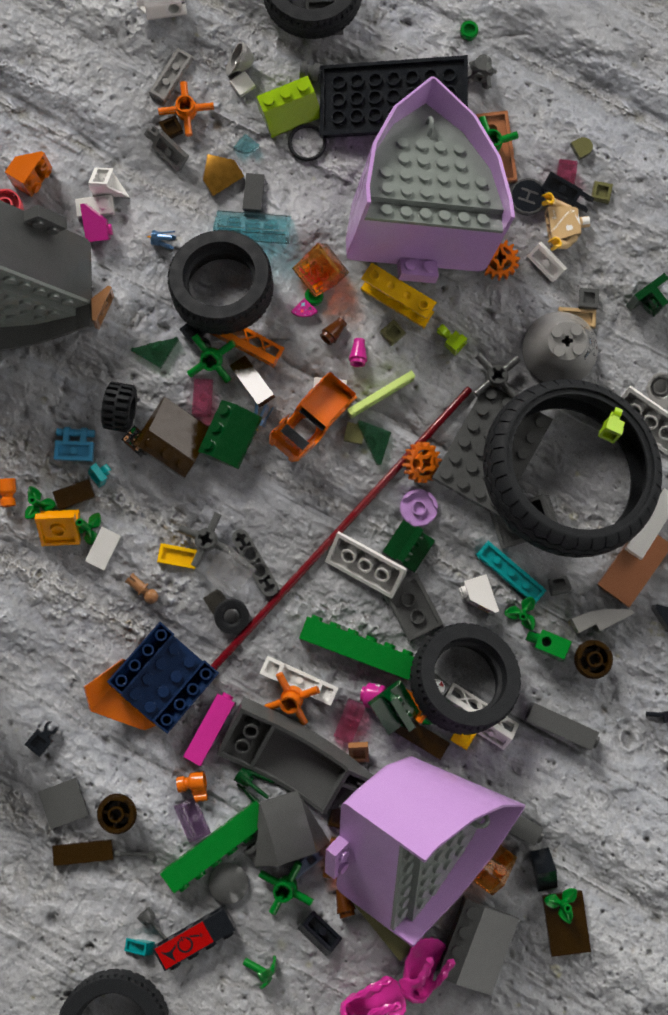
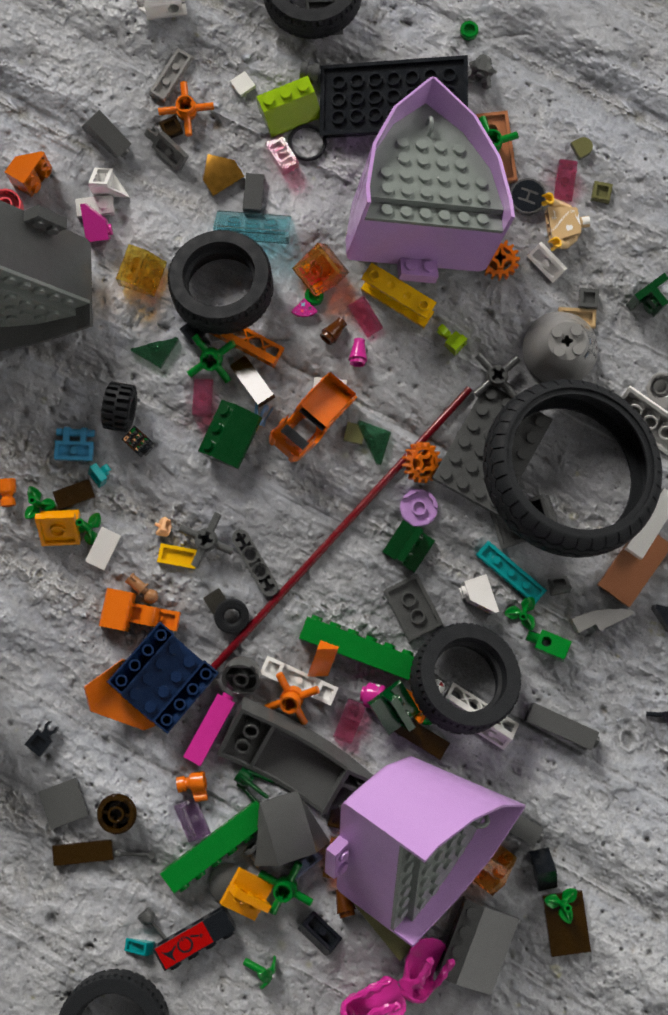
(100, 305): medium nougat slope -> none
(107, 135): none -> dark grey slope
(121, 610): none -> orange plate
(141, 271): none -> clear yellow slope
(157, 236): flat silver piece -> none
(164, 527): none -> light nougat piece
(172, 437): dark brown slope -> none
(229, 571): clear slope -> none
(240, 60): light grey hat -> none
(241, 675): none -> dark grey cylinder
(246, 145): clear light blue tile -> none
(247, 894): none -> light orange bracket
(284, 168): none -> clear pink slope
(323, 659): none -> orange slope
(359, 751): medium nougat plate -> none
(364, 316): none -> clear pink slope
(365, 565): white slope -> none
(381, 394): yellowish green tile -> none
(392, 332): olive tile -> none
(462, 740): yellow tile -> none
(565, 191): black hinge -> none
(593, 659): dark brown cone -> none
(612, 426): lime piece -> none

